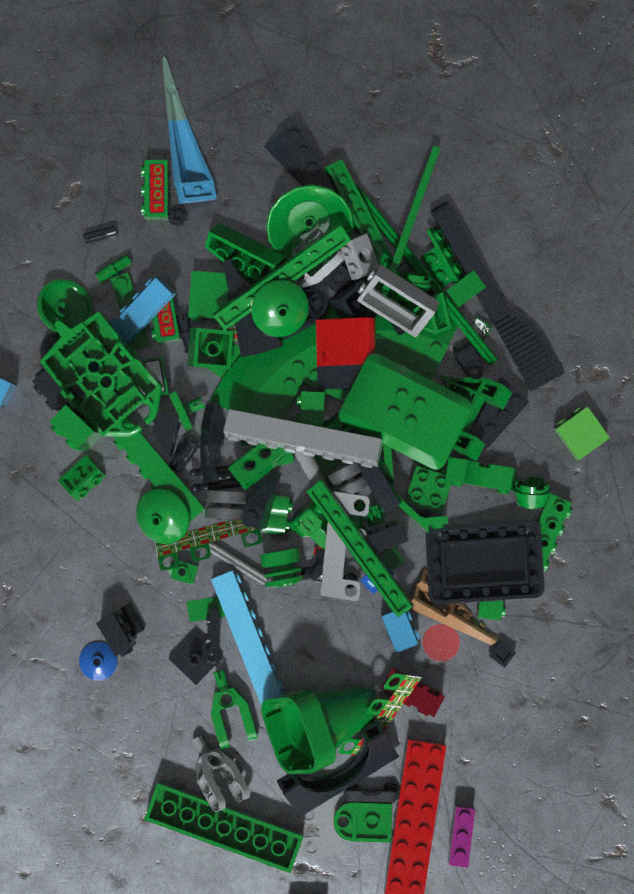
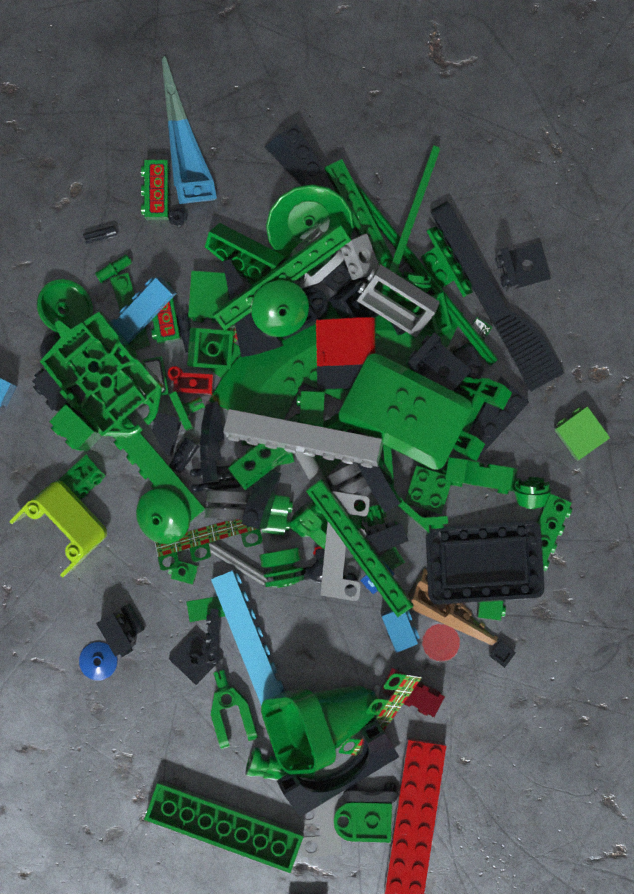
(70, 517): none -> lime windscreen
(191, 382): none -> red hinge
(225, 766): light grey piece -> none
(267, 769): none -> green piece
(433, 357): none -> black bracket
(461, 835): magenta brick -> none
(466, 288): green sticker -> none
(511, 269): none -> black bracket

